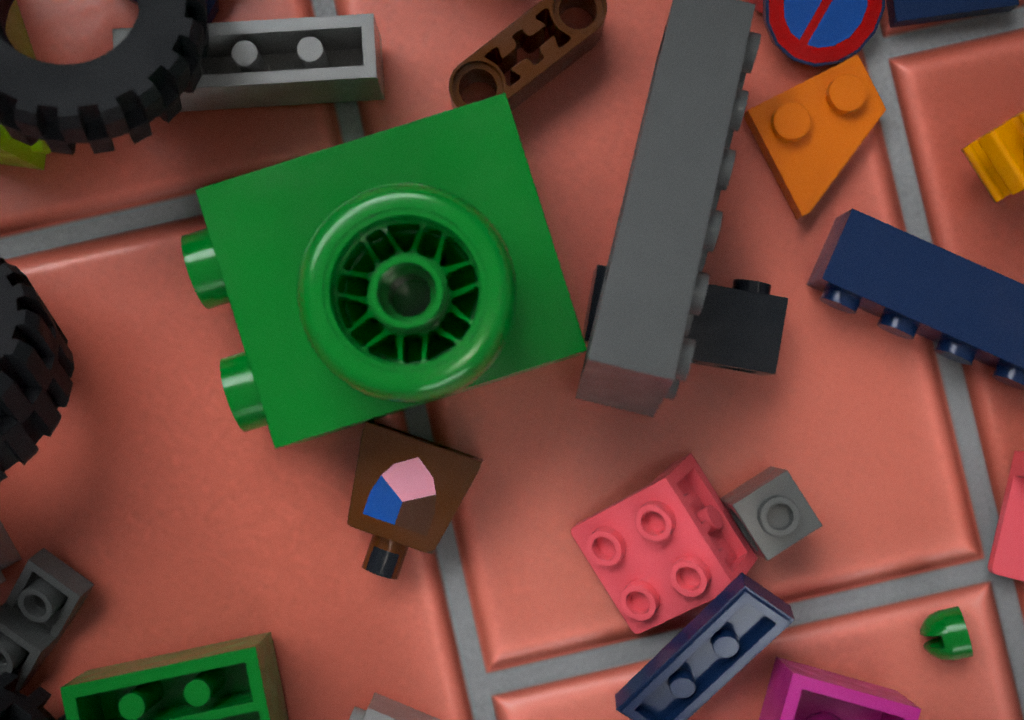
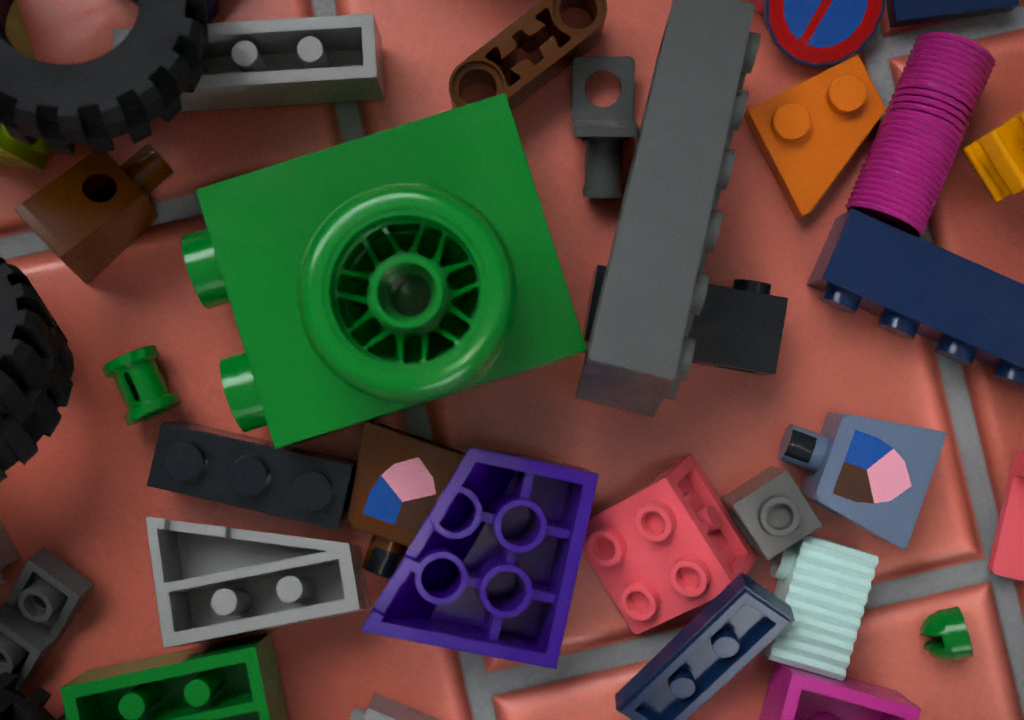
(96, 209): none -> reddish brown torso
(141, 384): none -> green bush
(245, 581): none -> light grey wedge
(253, 473): none -> black brick
(493, 560): none -> dark purple wedge
(603, 126): none -> dark grey bracket
(827, 595): none -> light aqua brick
(866, 471): none -> sand blue torso
(919, 144): none -> dark pink piece

